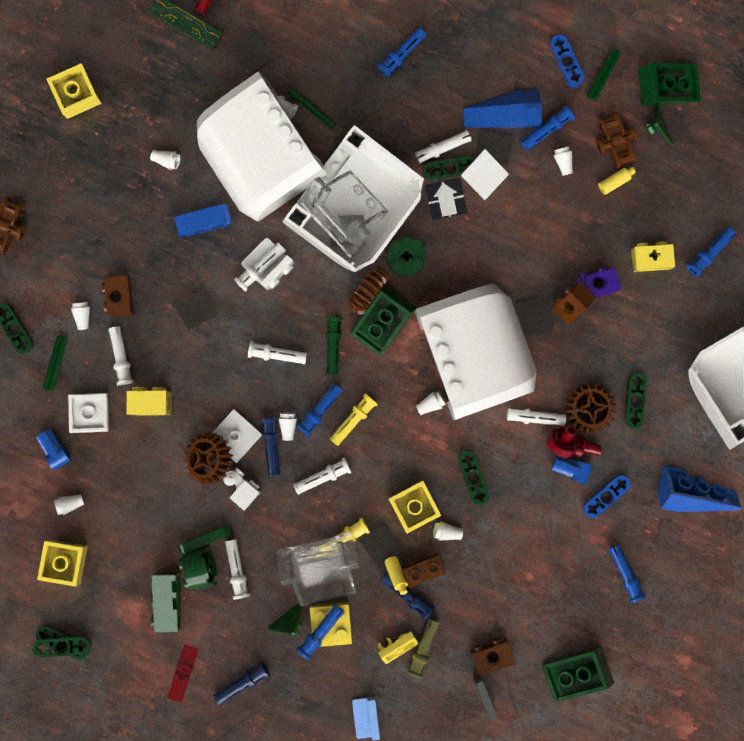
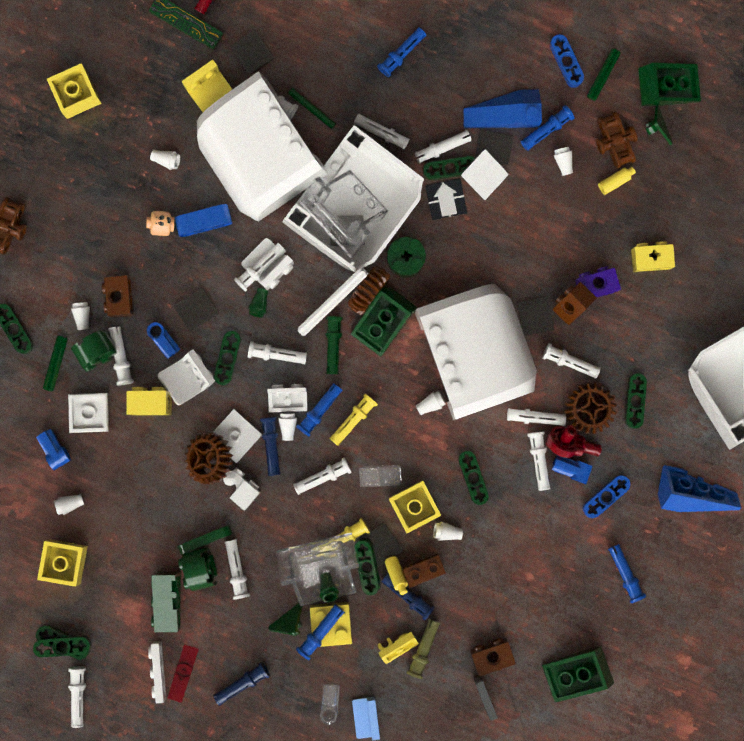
(76, 687): none -> white pin
(94, 349): none -> dark green brick
(157, 671): none -> white plate
(160, 223): none -> light nougat head
(163, 341): none -> blue piece
(186, 378): none -> white bracket
(206, 85): none -> light yellow bracket
(218, 370): none -> dark green beam
(259, 303): none -> dark green cone
(287, 399): none -> white bracket
(328, 589): none -> dark green cone
(330, 701): none -> clear piece
(332, 301): none -> white axle
(372, 560): none -> dark green beam
(380, 476): none -> clear slope
(381, 131): none -> white pin
(538, 451): none -> white pin
(562, 358): none -> white pin
(706, 257): blue pin -> none

